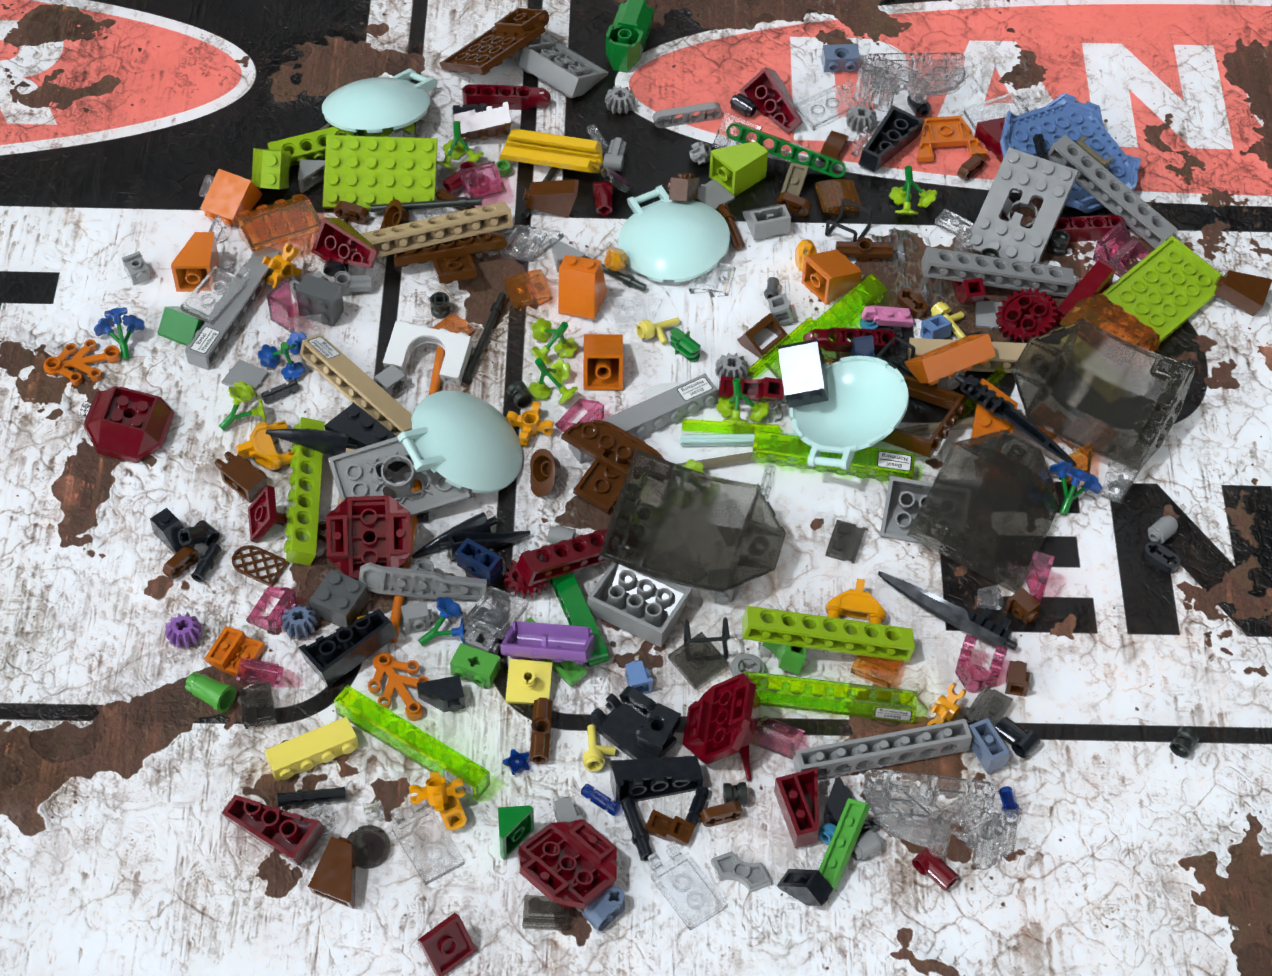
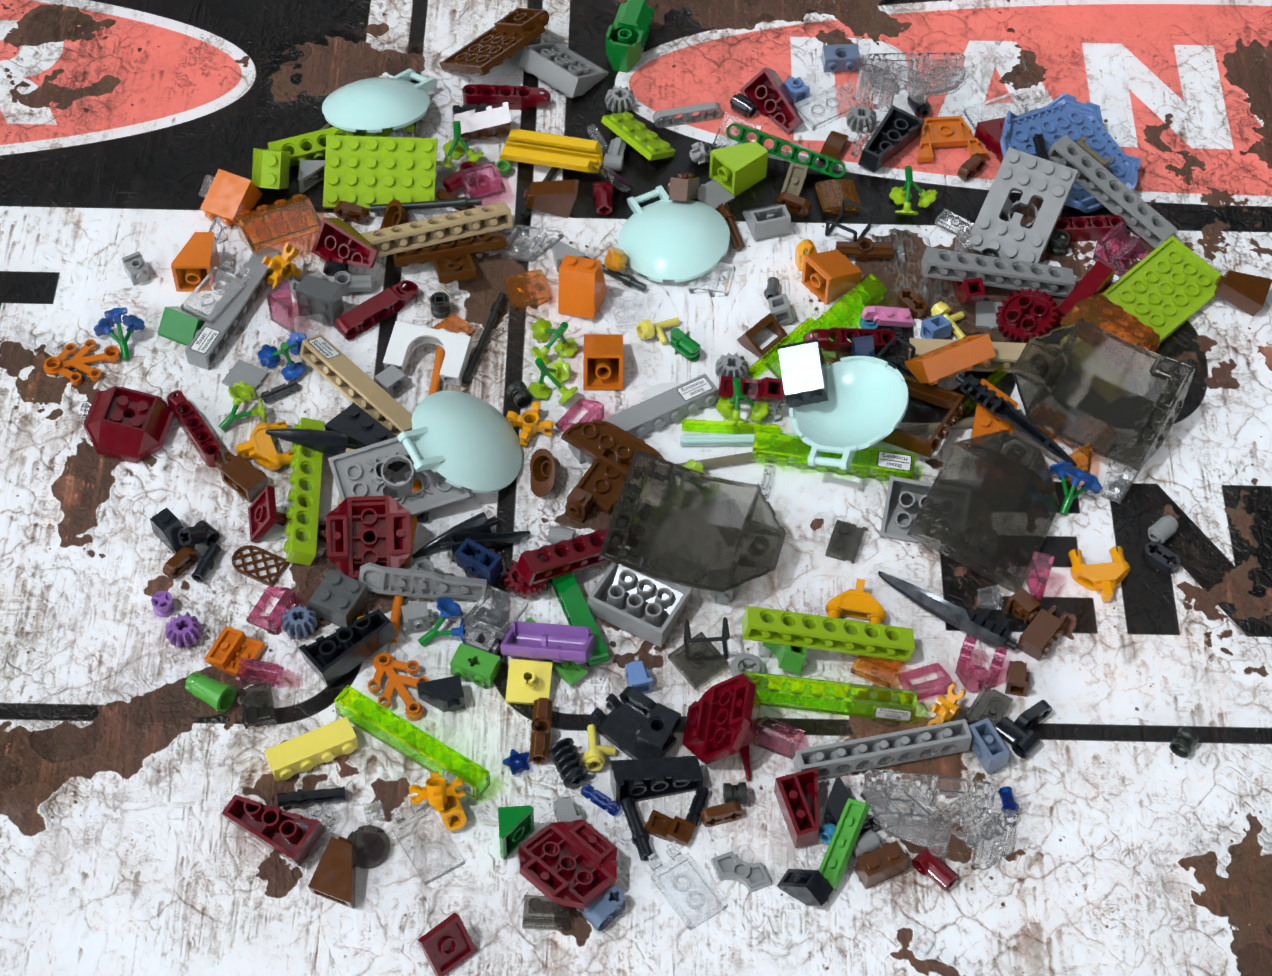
(158, 600): none -> medium lavender wheel
(195, 428): none -> dark red piece
(375, 309): none -> dark red piece
(569, 763): none -> black piece
(579, 504): none -> reddish brown brick
(638, 136): none -> lime plate
(797, 86): none -> medium blue brick
(881, 864): none -> reddish brown brick
(927, 689): none -> clear pink tile
(1033, 715): none -> black beam
(1042, 632): none -> reddish brown hinge
(1102, 576): none -> light orange connector

